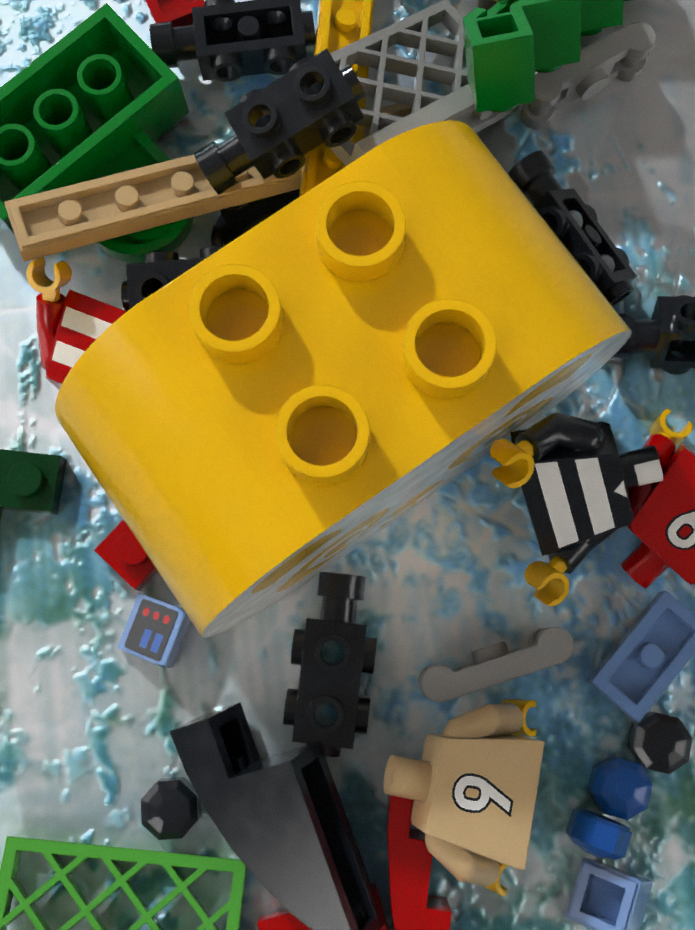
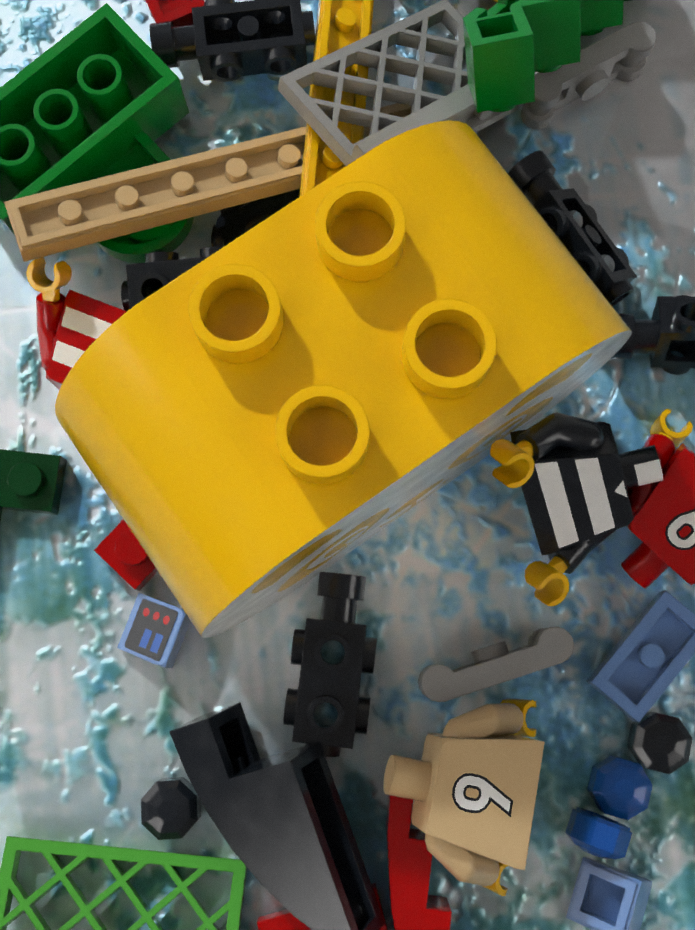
(285, 122): black brick -> none

